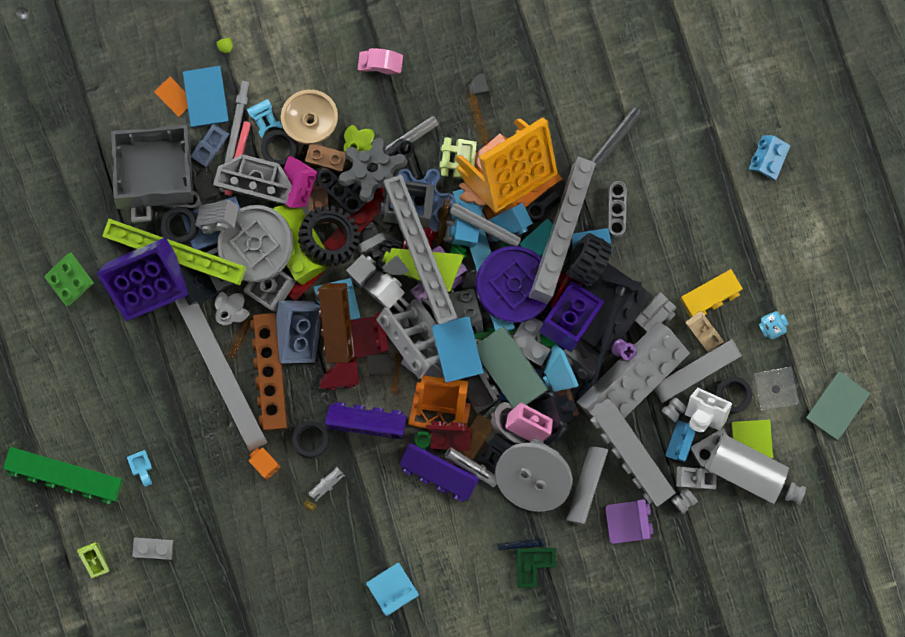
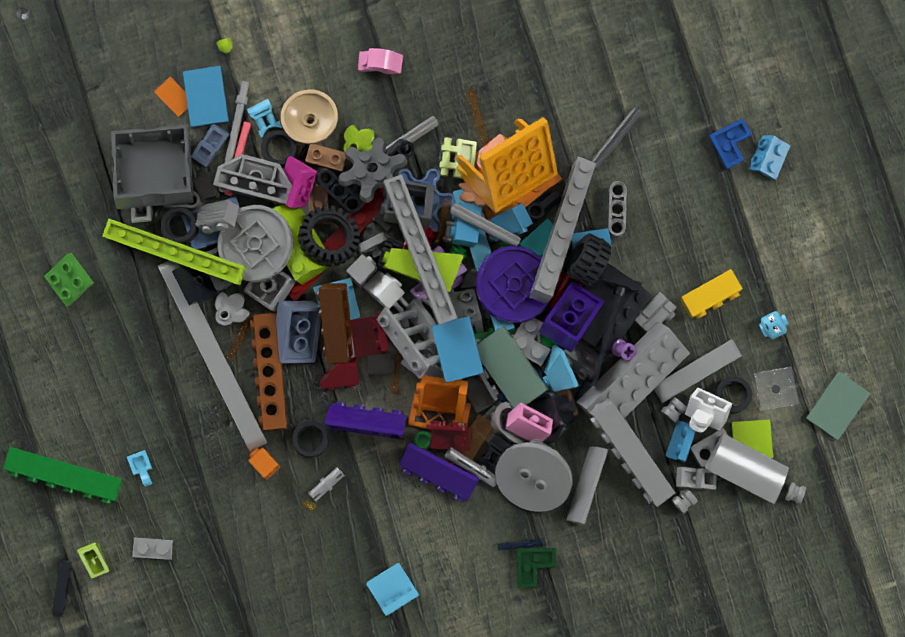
(62, 588): none -> black beam
(144, 279): dark purple slope -> none
(395, 267): dark grey tile -> none
(479, 85): dark grey tile -> none
(628, 521): medium lavender bracket -> none
(704, 331): tan slope -> none
(726, 140): none -> blue plate

